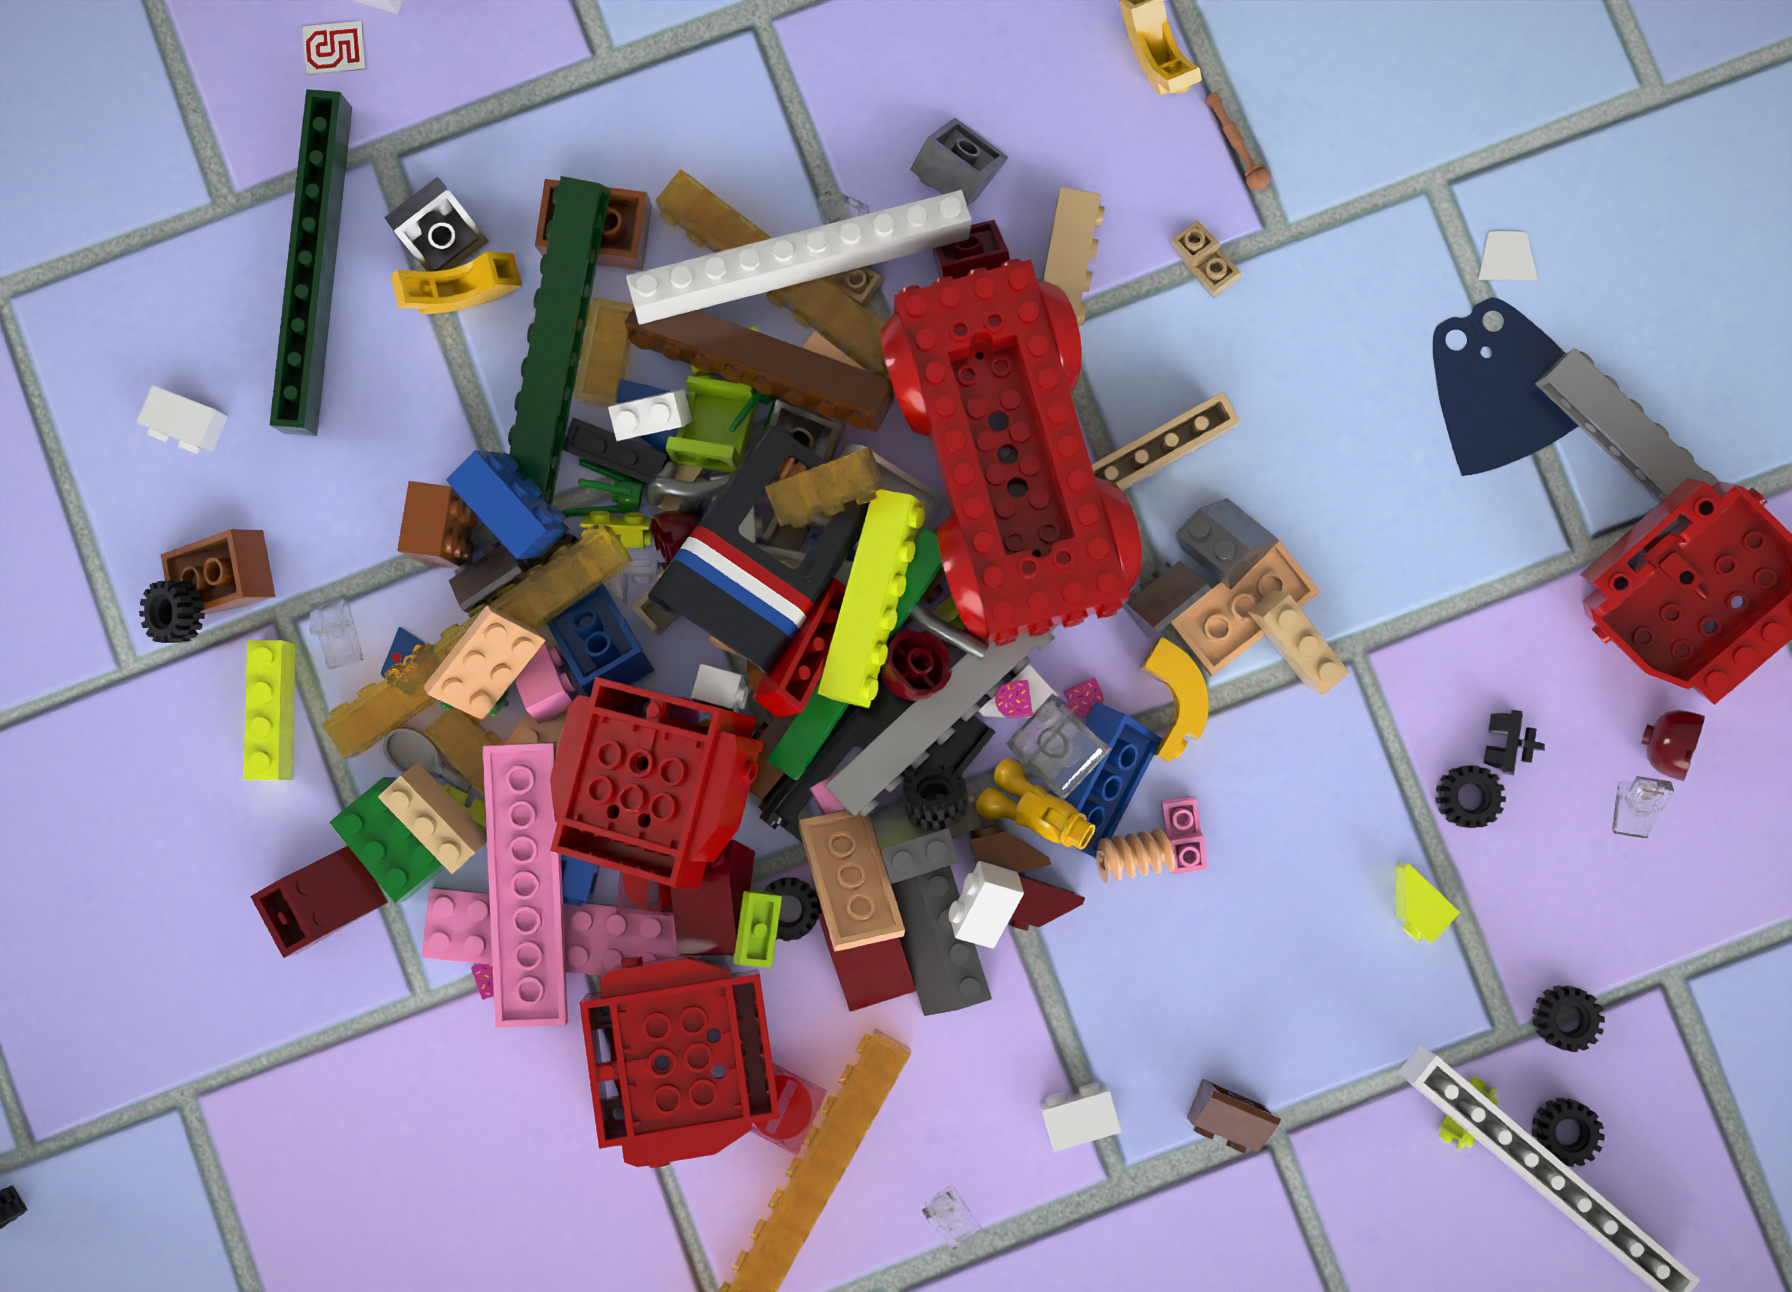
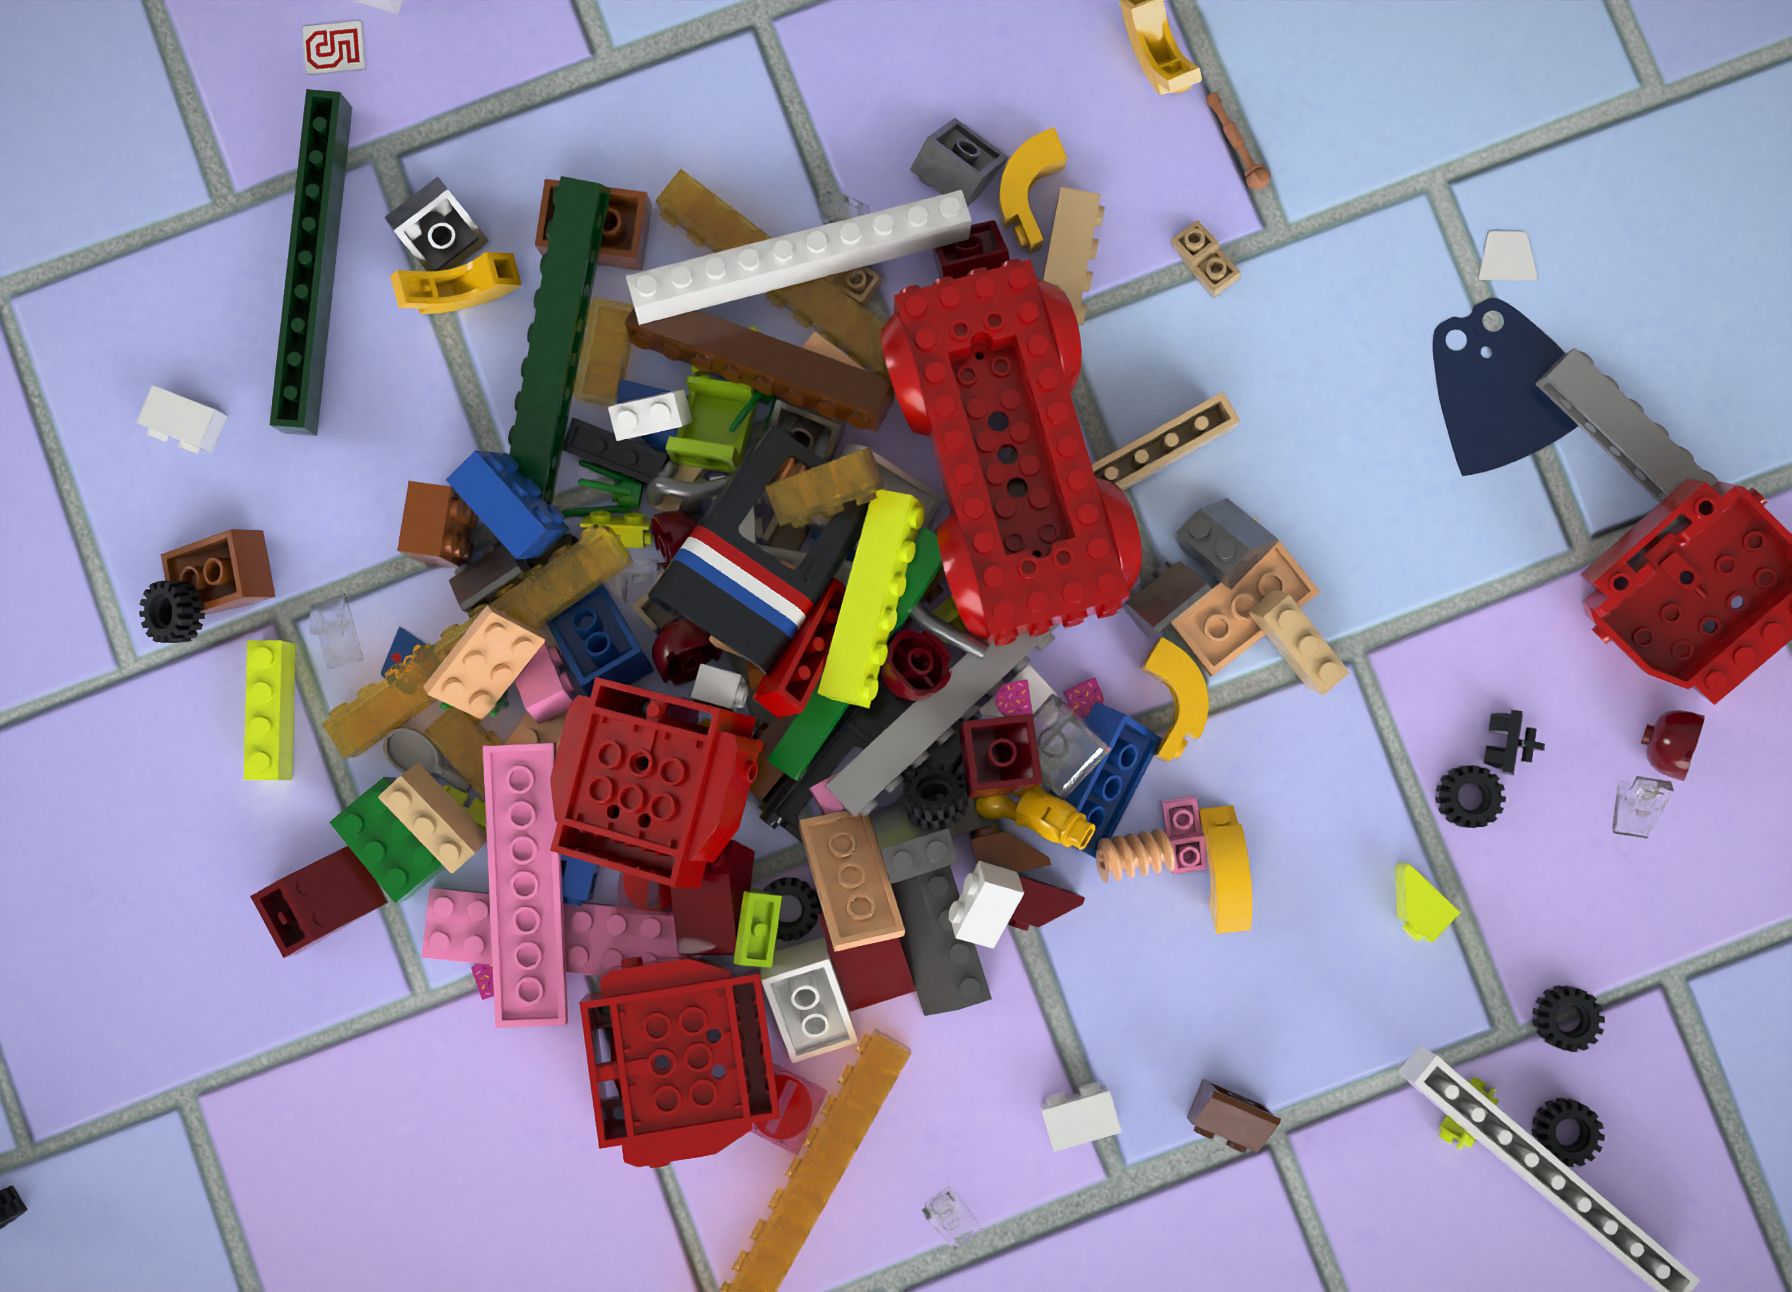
(681, 650): none -> dark red cylinder
(808, 1000): none -> white slope
(1000, 755): none -> dark red slope
(1028, 164): none -> yellow arch
(1229, 869): none -> yellow arch

